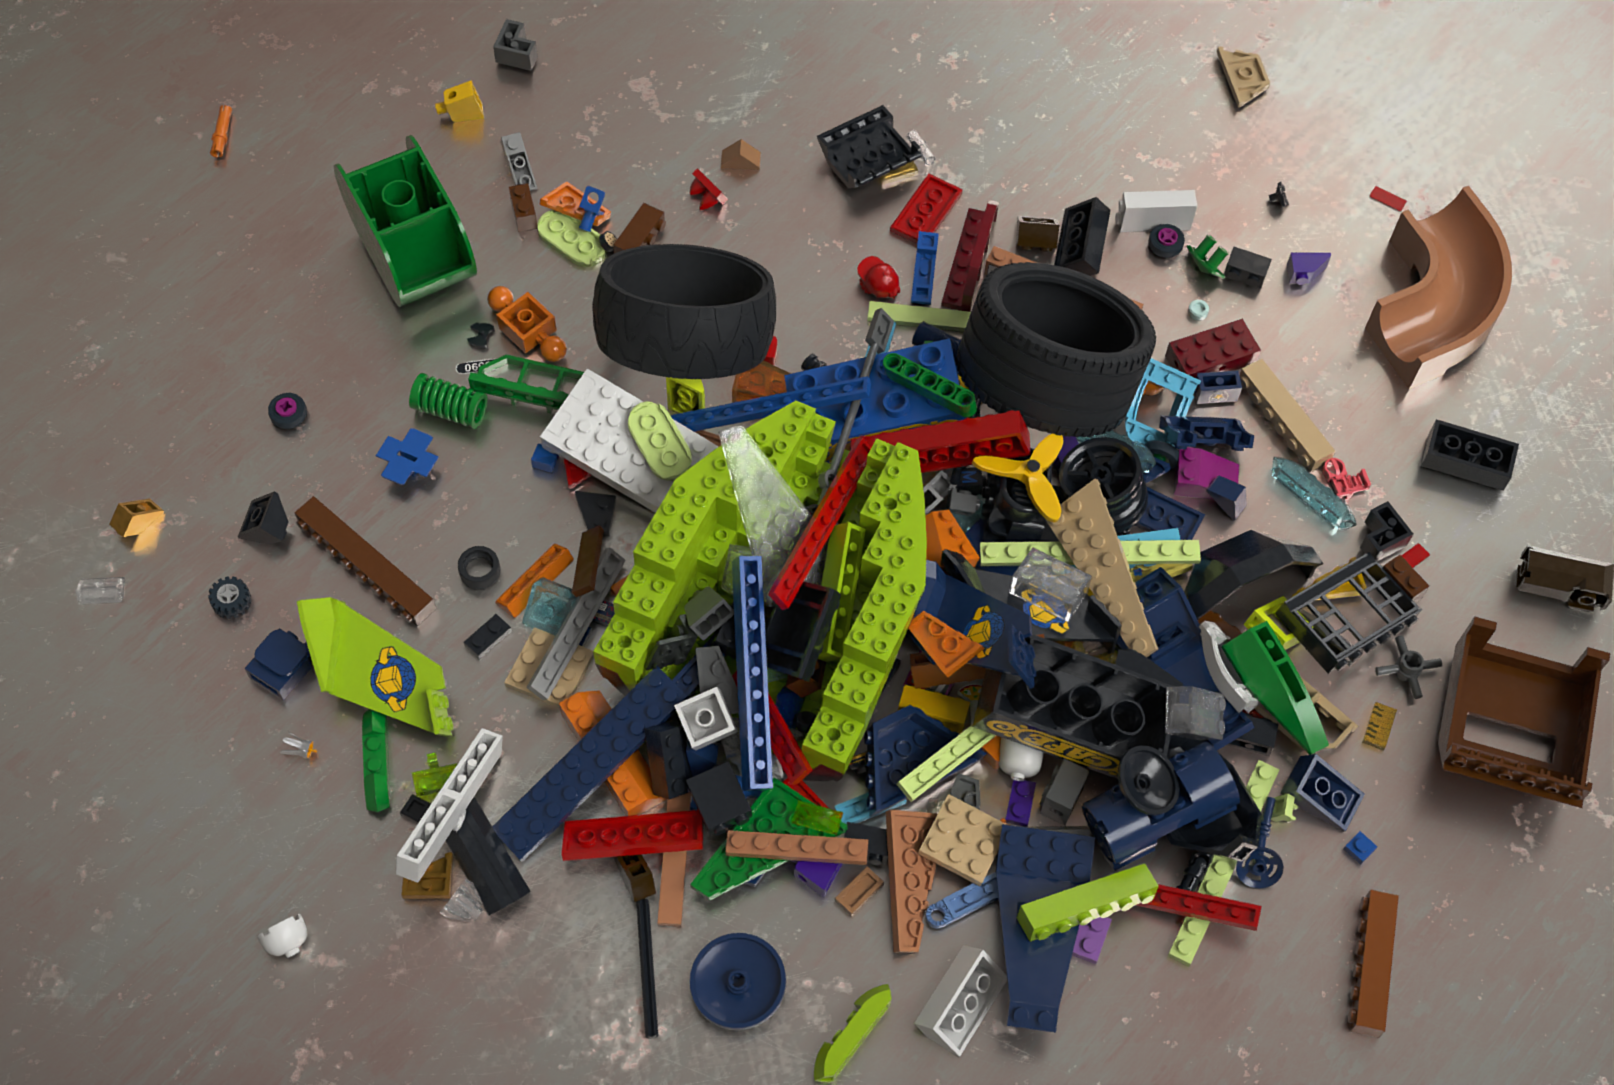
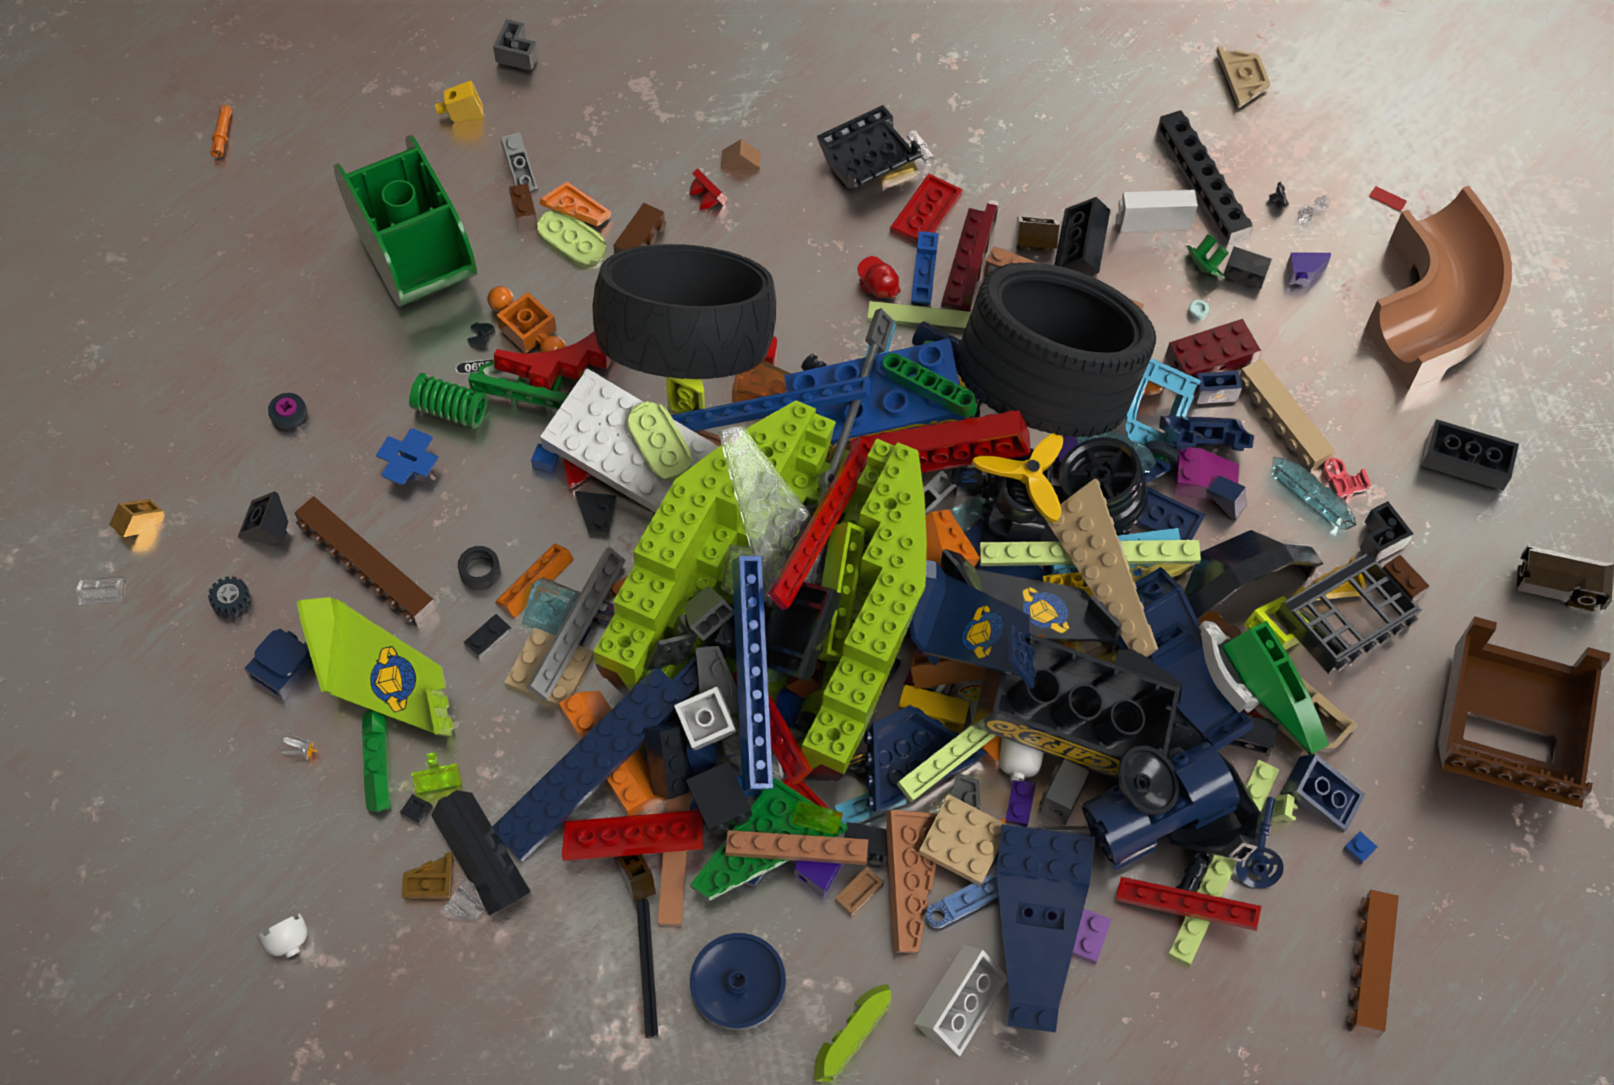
(449, 806): white hinge -> none
(545, 367): none -> red arch
(587, 561): reddish brown tile -> none
(591, 210): blue bracket -> none
(607, 241): black tile -> none
(943, 644): orange wing -> none
(962, 502): dark grey brick -> none
(1050, 584): clear brick -> none
(1087, 902): lime brick -> none
(1166, 233): black wheel -> none
(1195, 713): clear brick -> none
(1205, 177): none -> black brick
(1306, 212): none -> clear bar
(1379, 726): clear yellow tile -> none
(1409, 666): dark grey bar -> none
(1415, 555): red sticker -> none

